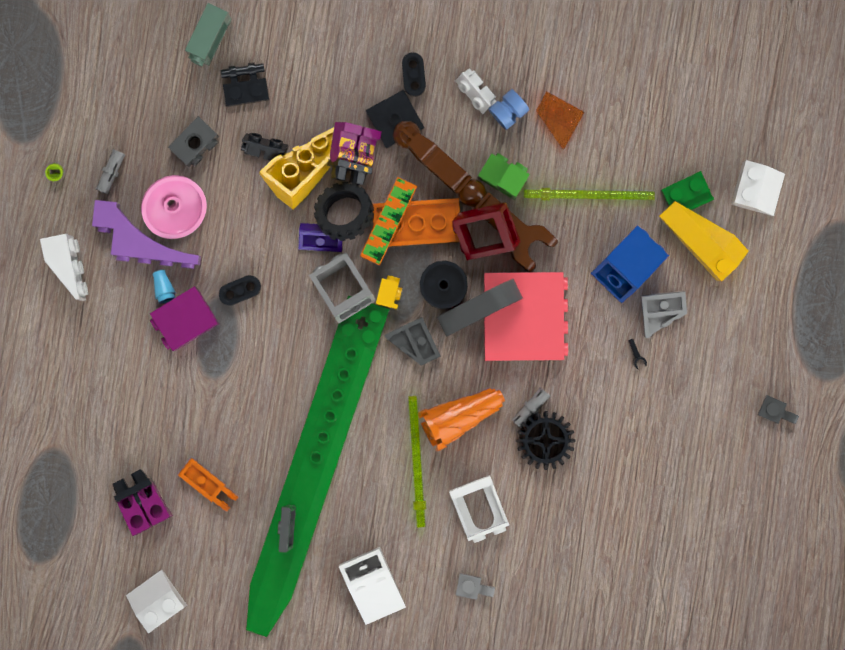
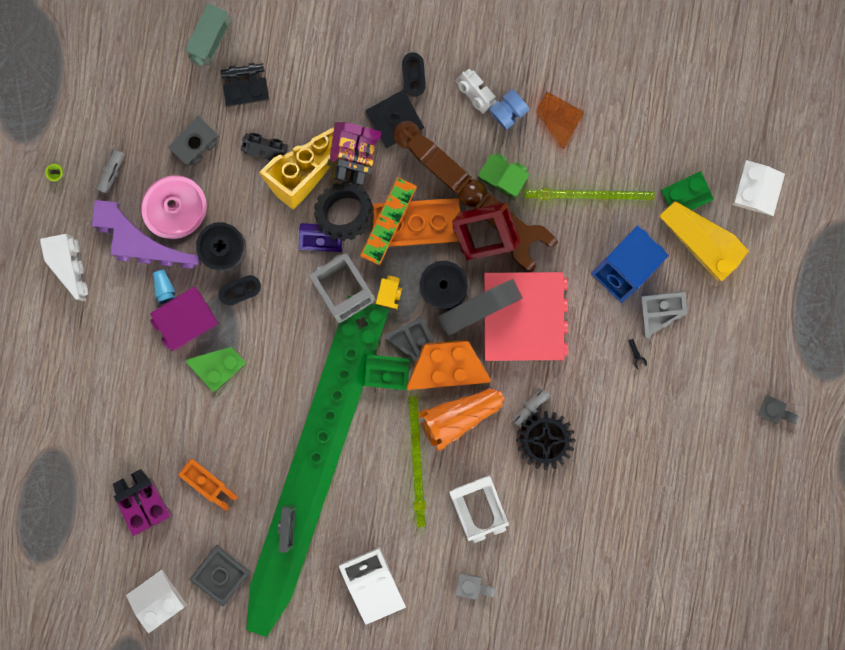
(212, 237): none -> black wheel
(217, 366): none -> bright green wing
(220, 575): none -> dark grey plate
(386, 372): none -> green plate
(447, 365): none -> orange wing

